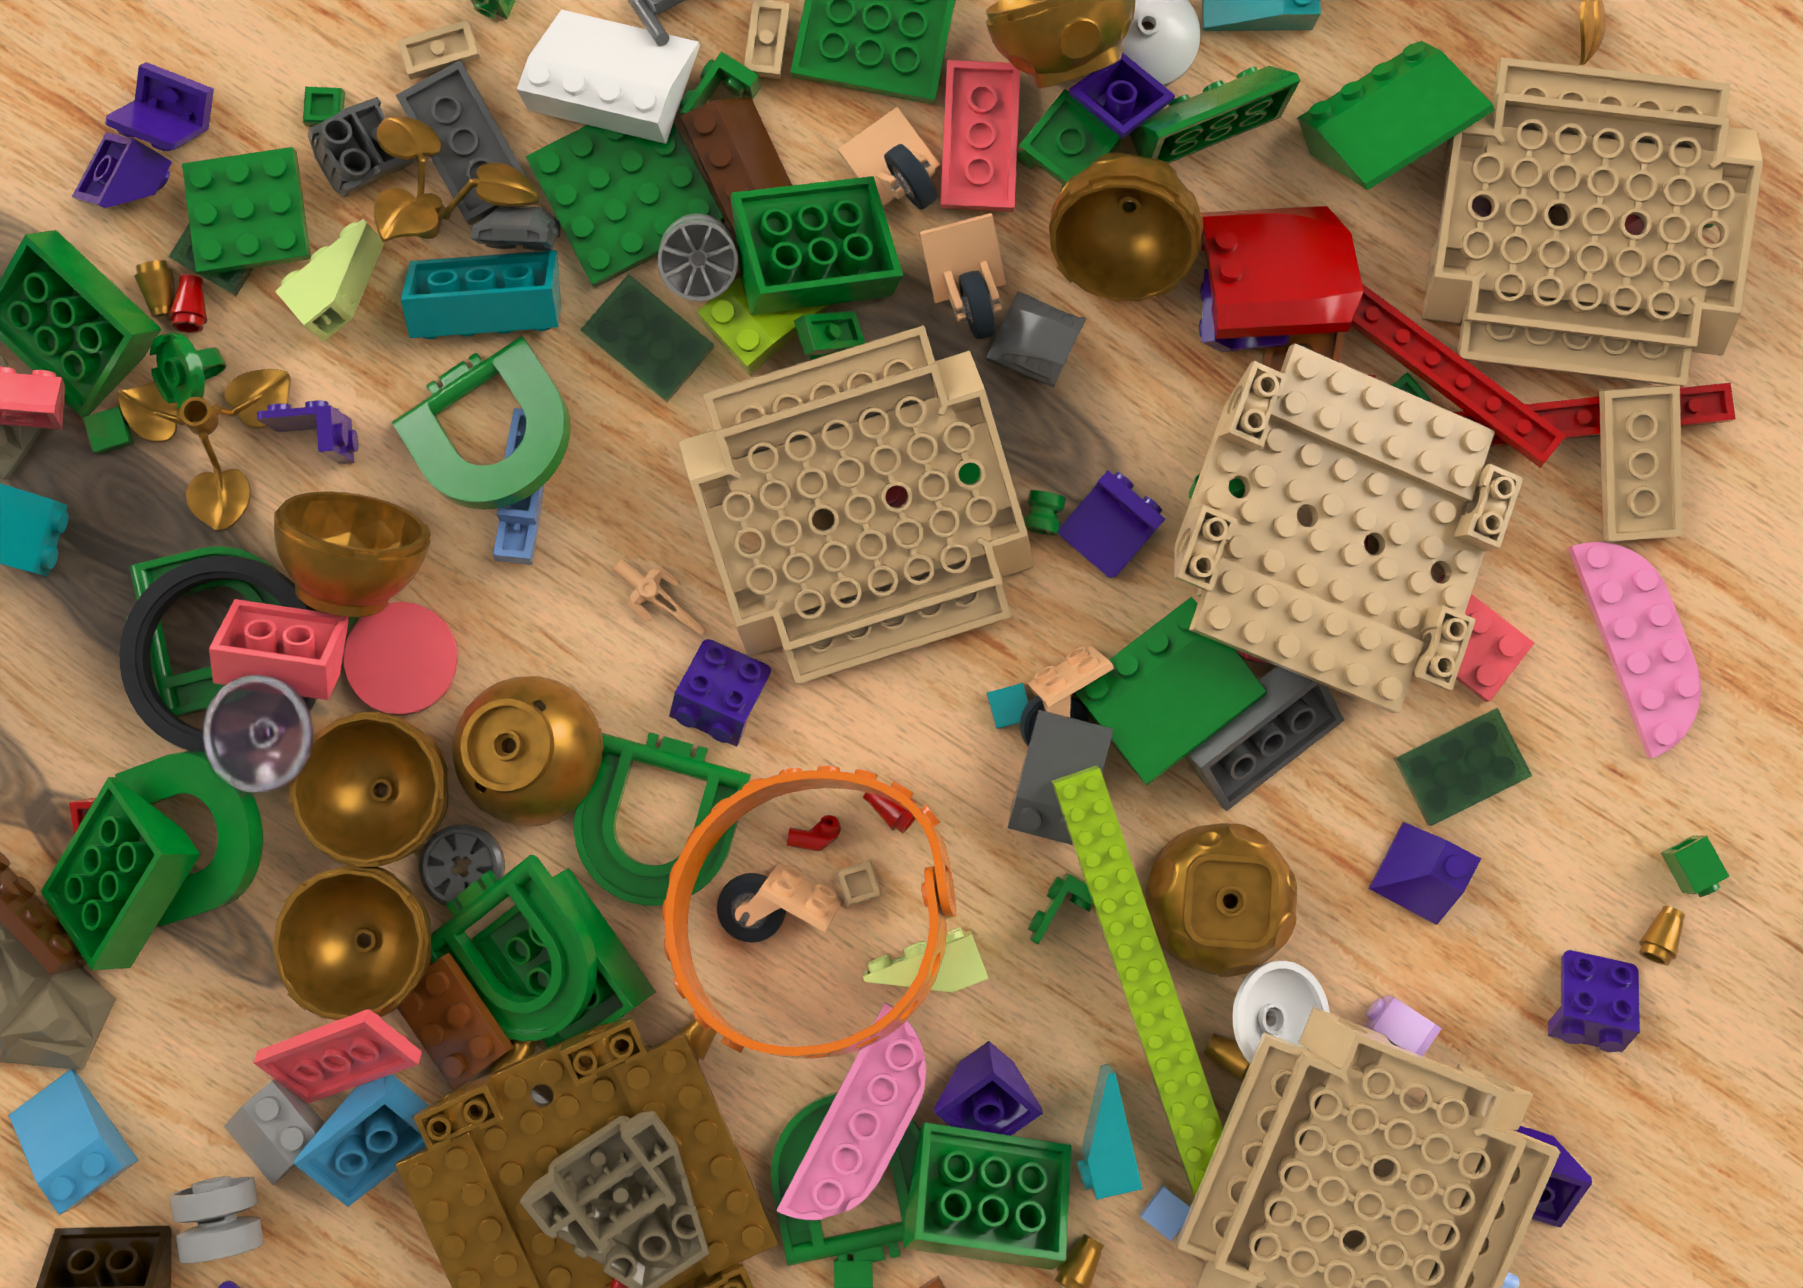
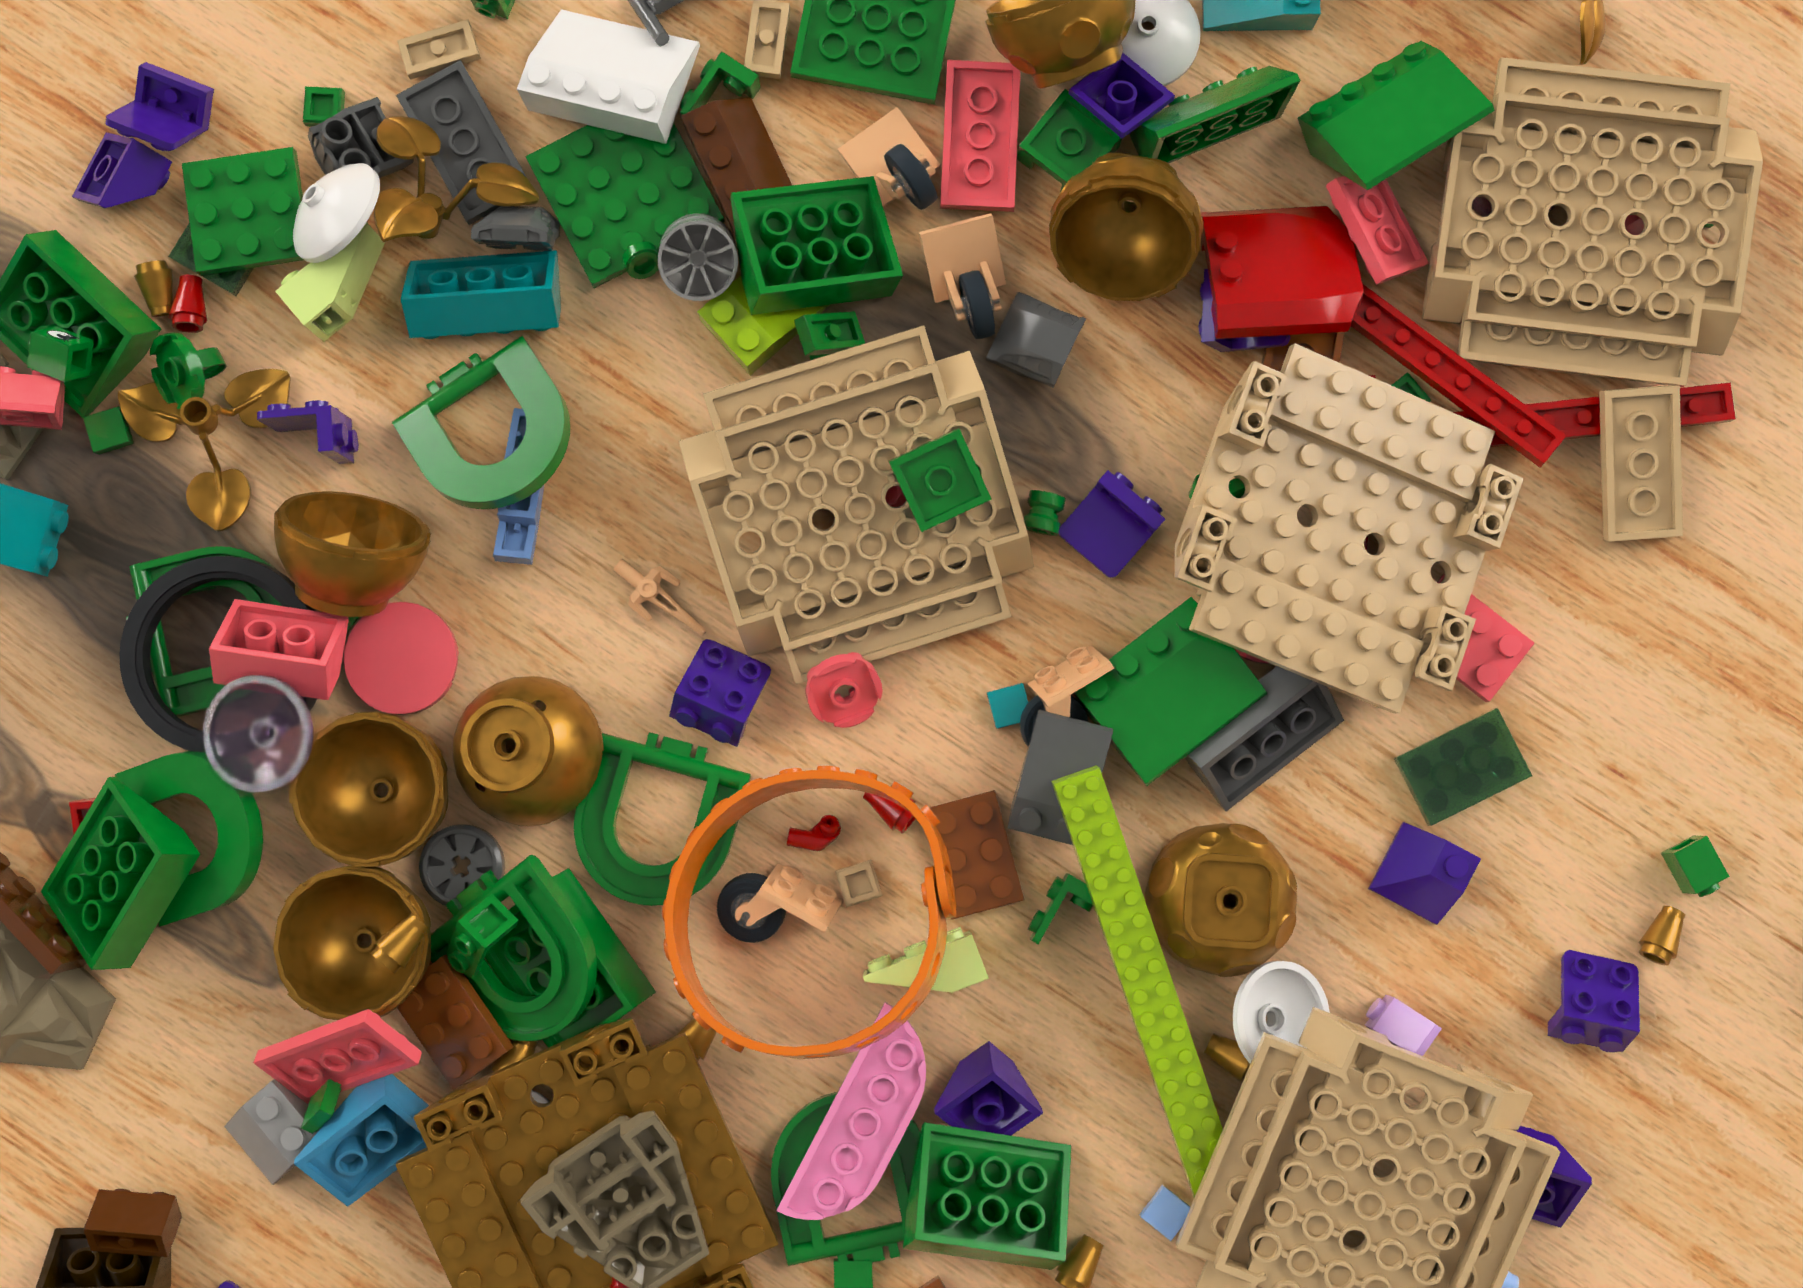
(60, 353): none -> green brick
(70, 1142): dark azure slope -> none
(133, 1222): none -> reddish brown brick
(215, 1209): light grey wheel -> none
(321, 1106): none -> green tile
(334, 211): none -> white dish
(400, 943): none -> pearl gold cone
(477, 934): none -> green bracket
(641, 260): none -> green tile
(647, 338): clear green plate -> none
(839, 671): none -> coral plate
(940, 480): none -> green plate
(978, 854): none -> dark orange plate
(1107, 1146): teal slope -> none
(1377, 229): none -> coral plate
(1641, 641): bright pink plate -> none

